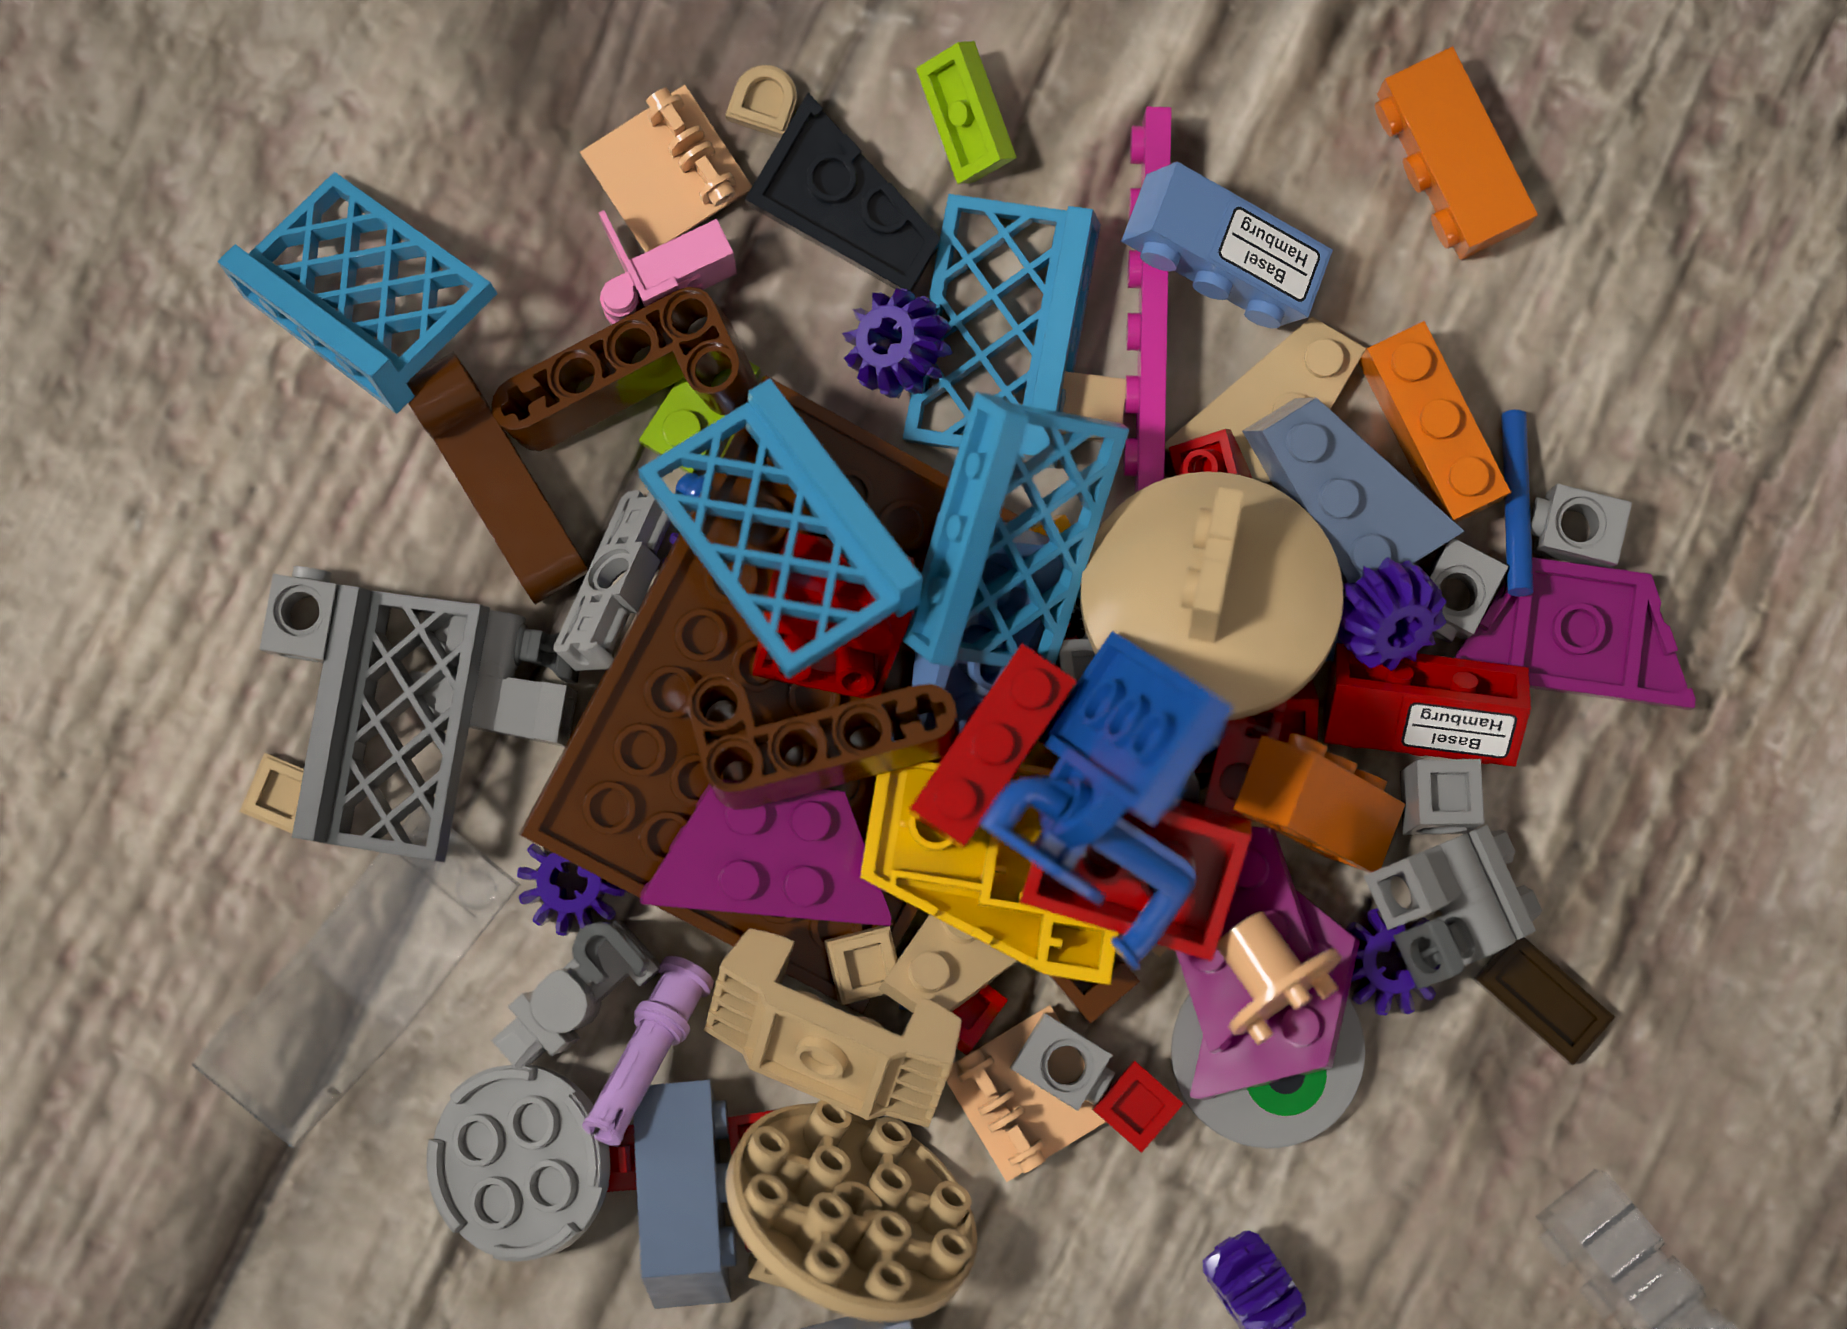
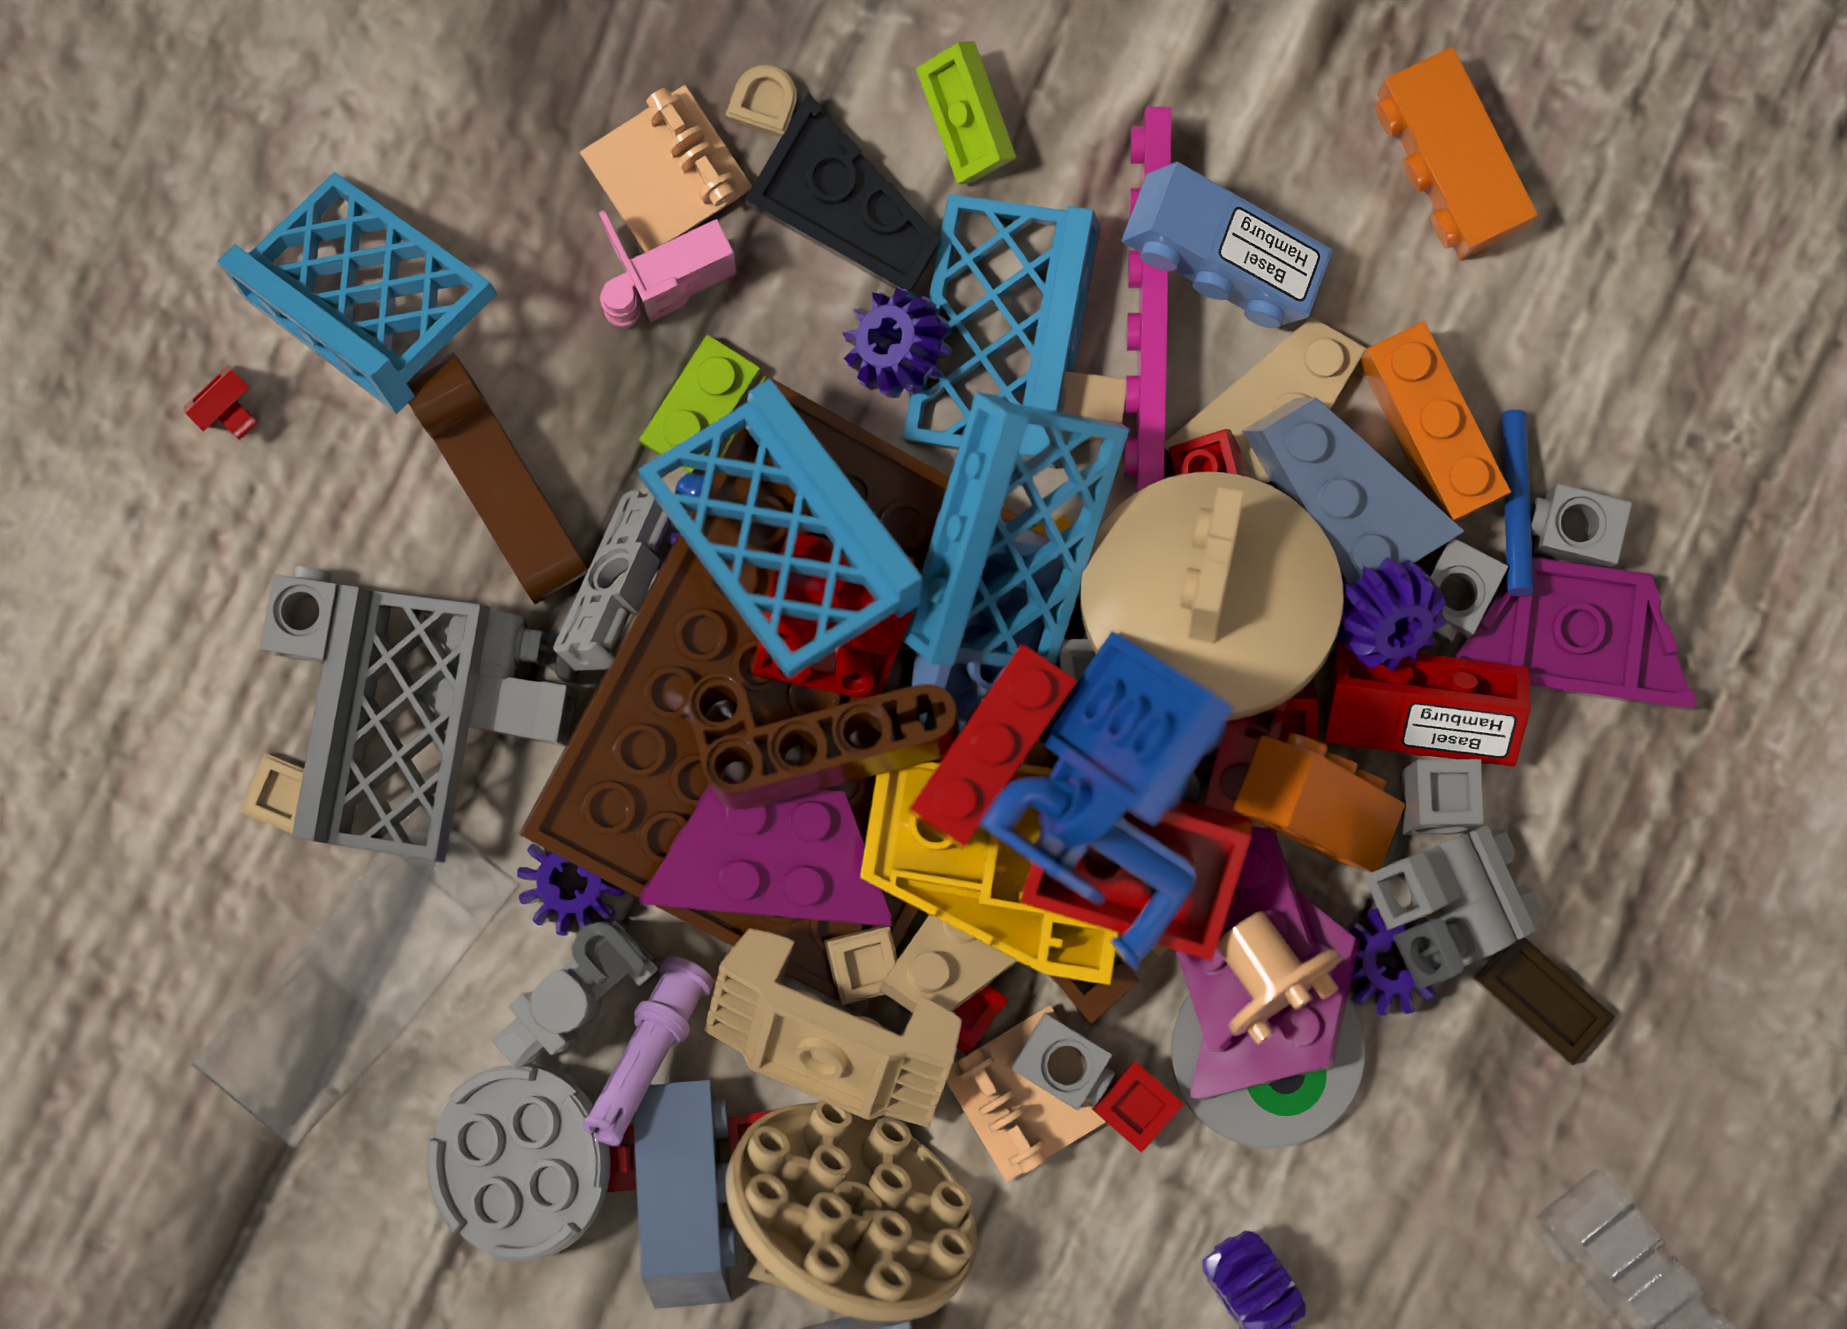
(220, 401): none -> red tile
(618, 381): reddish brown beam -> none

